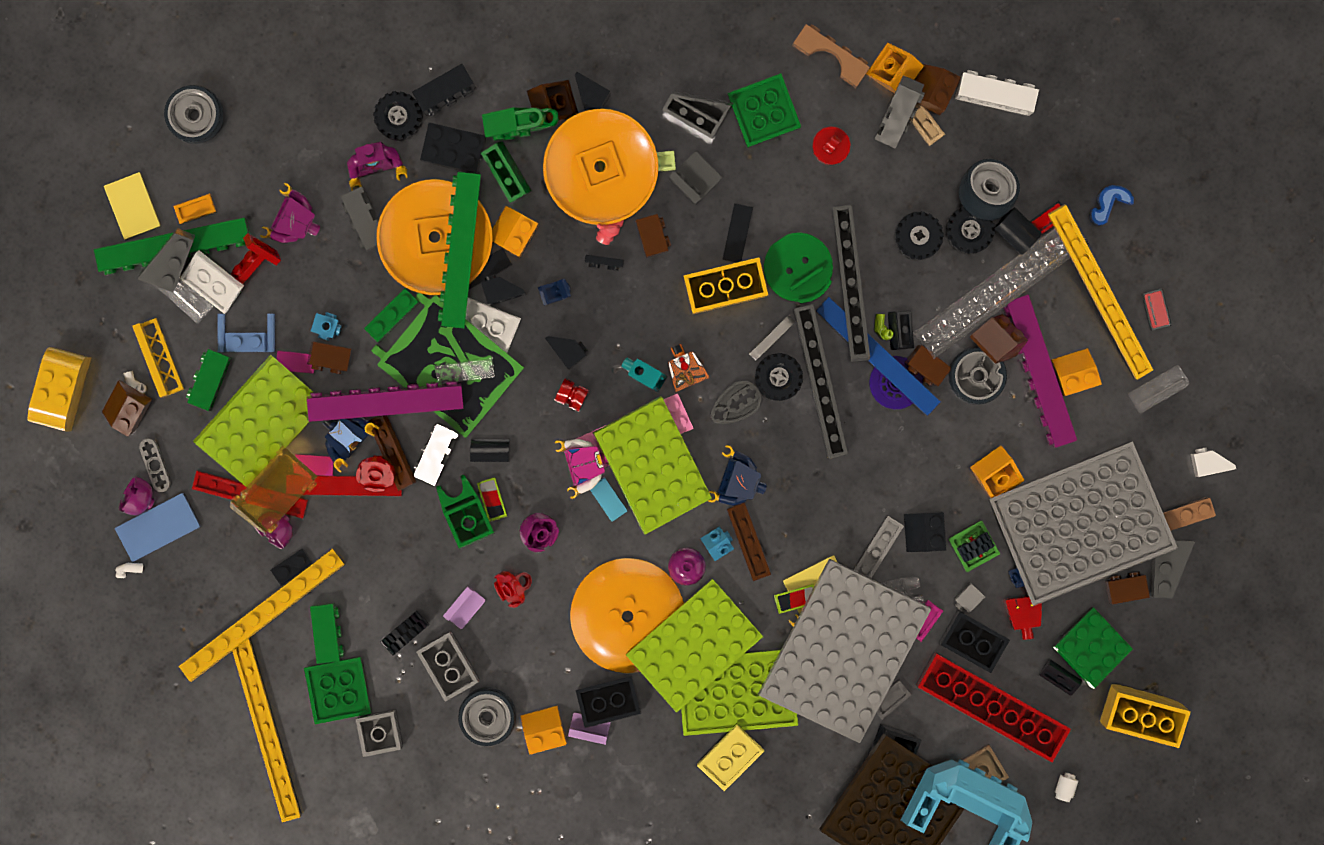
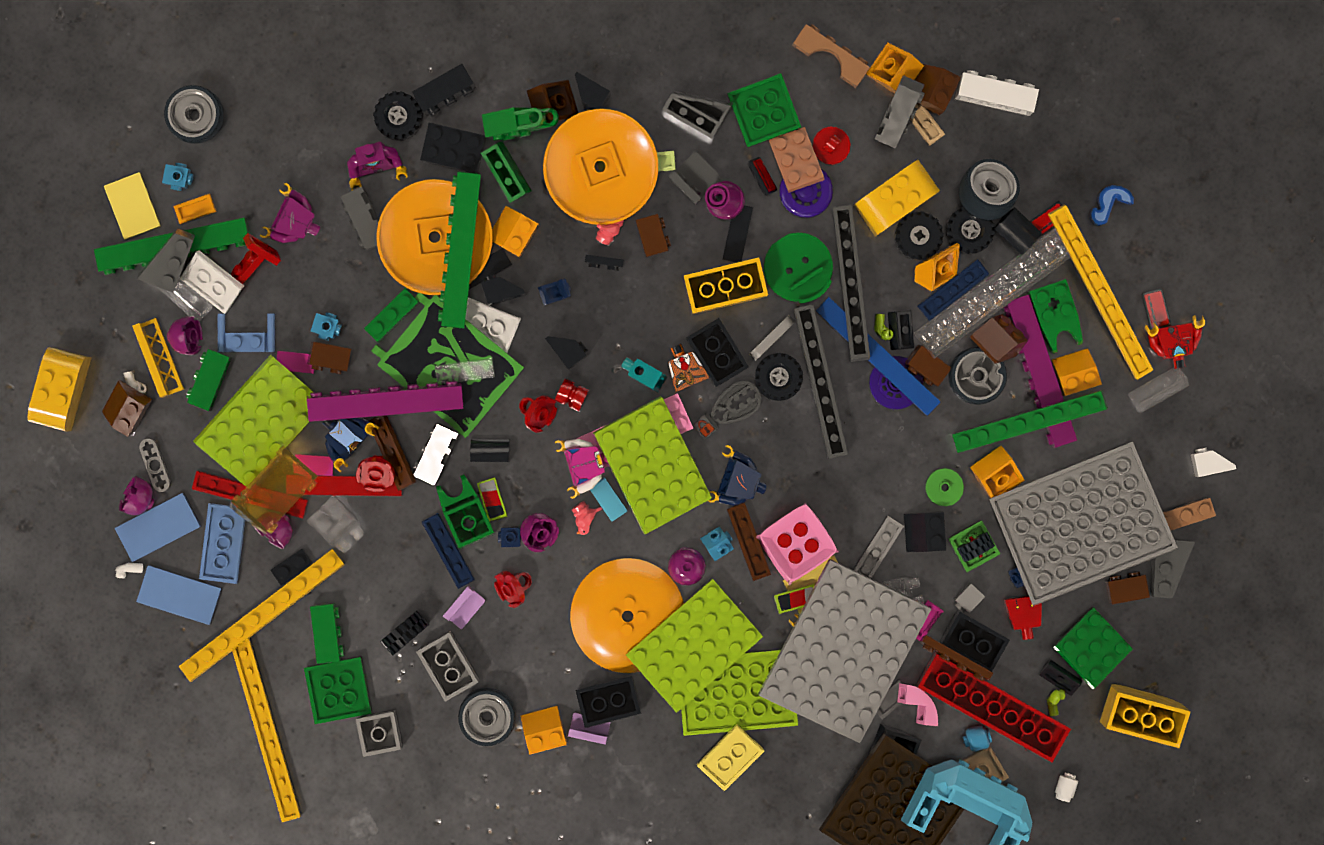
(171, 173): none -> dark azure brick
(179, 595): none -> medium blue tile
(185, 335): none -> magenta cylinder
(222, 544): none -> medium blue tile
(340, 529): none -> clear hips
(448, 550): none -> dark blue tile
(509, 537): none -> dark blue bracket
(540, 412): none -> red tile
(584, 517): none -> coral animal
(705, 426): none -> tile
(717, 352): none -> black brick
(731, 203): none -> magenta piece
(762, 176): none -> slope
(796, 159): none -> nougat plate
(797, 543): none -> bright pink piece
(807, 195): none -> dark purple wheel
(896, 197): none -> yellow brick
(926, 709): none -> bright pink brick
(934, 485): none -> bright green plate
(938, 268): none -> light orange slope
(953, 290): none -> dark blue tile
(962, 662): none -> reddish brown plate
(977, 738): none -> dark azure head
(1030, 421): none -> green brick
(1053, 700): none -> lime arm
(1056, 320): none -> green brick
(1176, 340): none -> red torso

